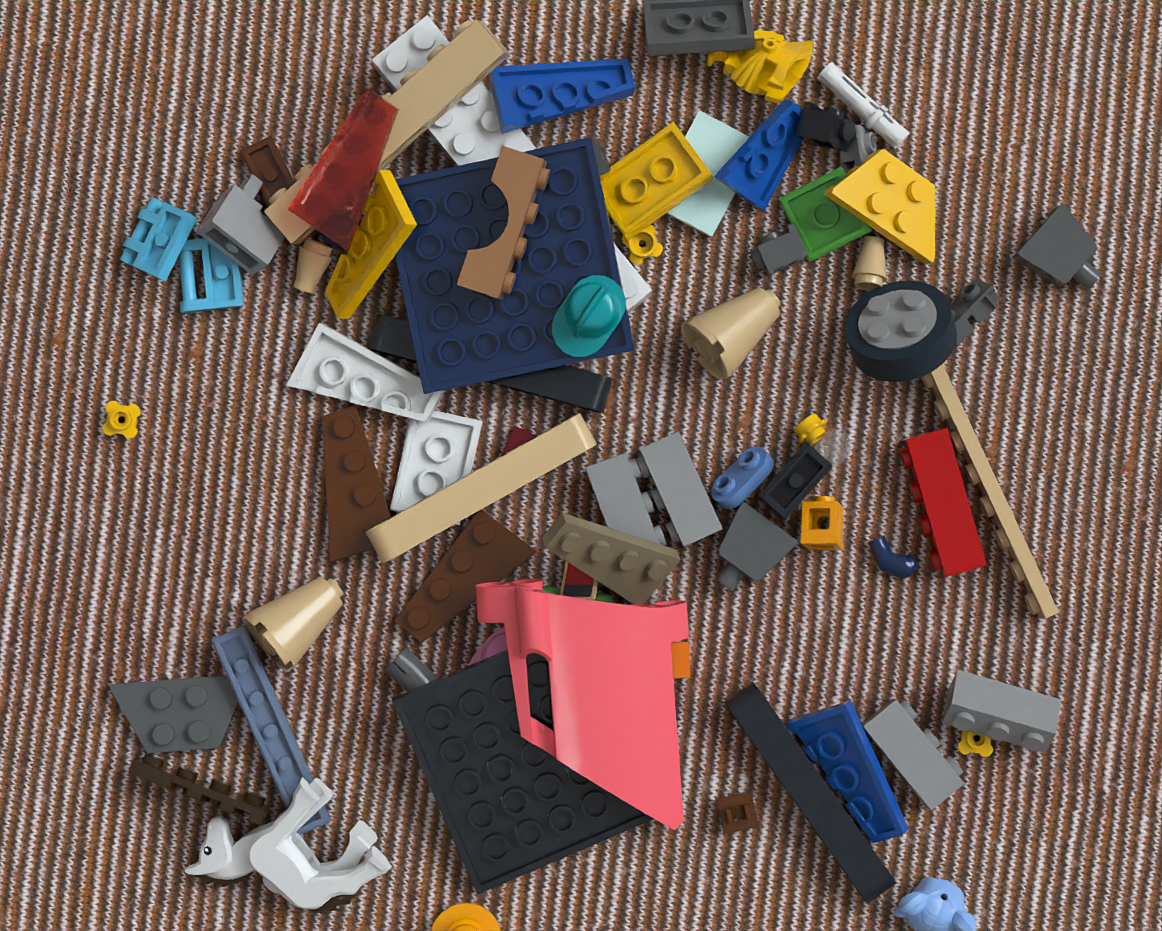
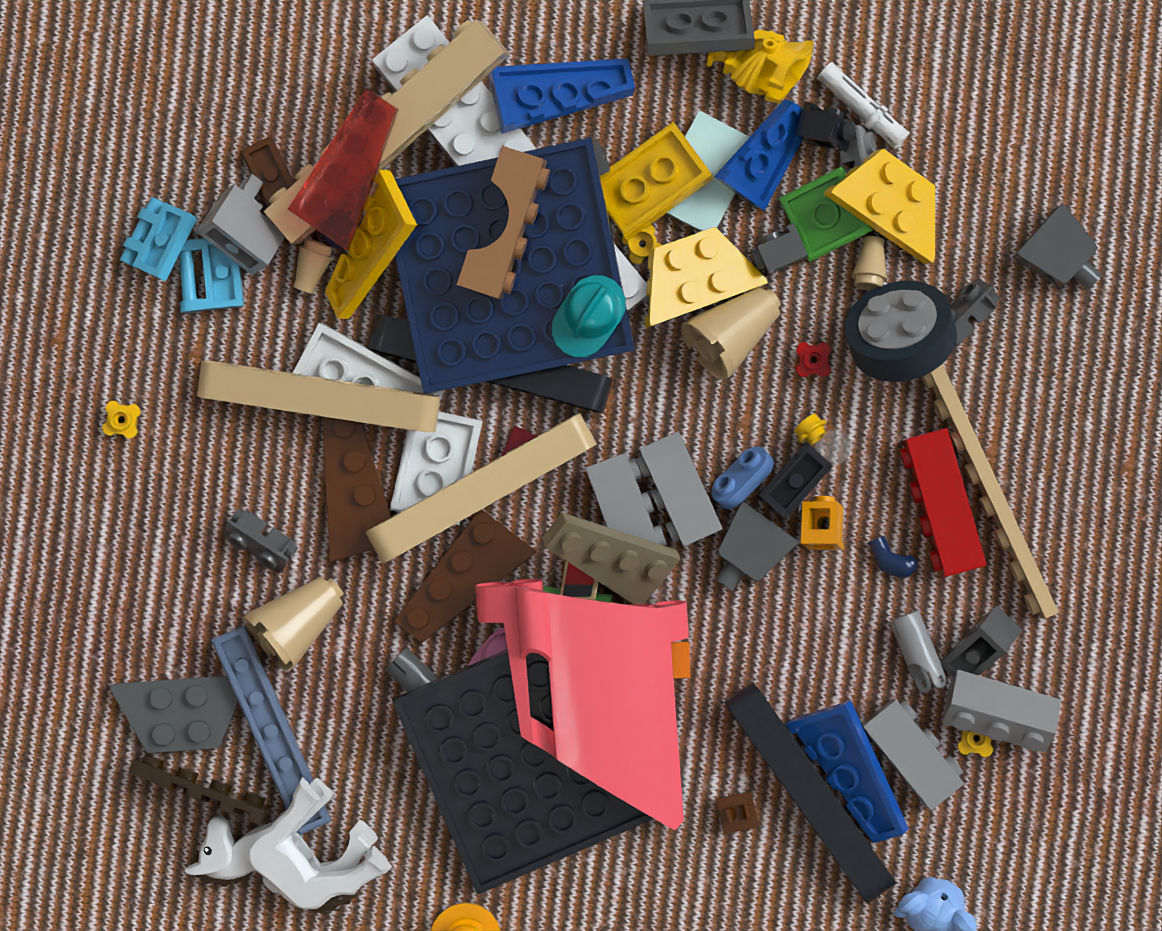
(245, 533): none -> dark grey hinge
(318, 396): none -> tan beam
(696, 274): none -> yellow wing
(807, 351): none -> red plate
(918, 650): none -> light grey piece
(982, 644): none -> dark grey slope

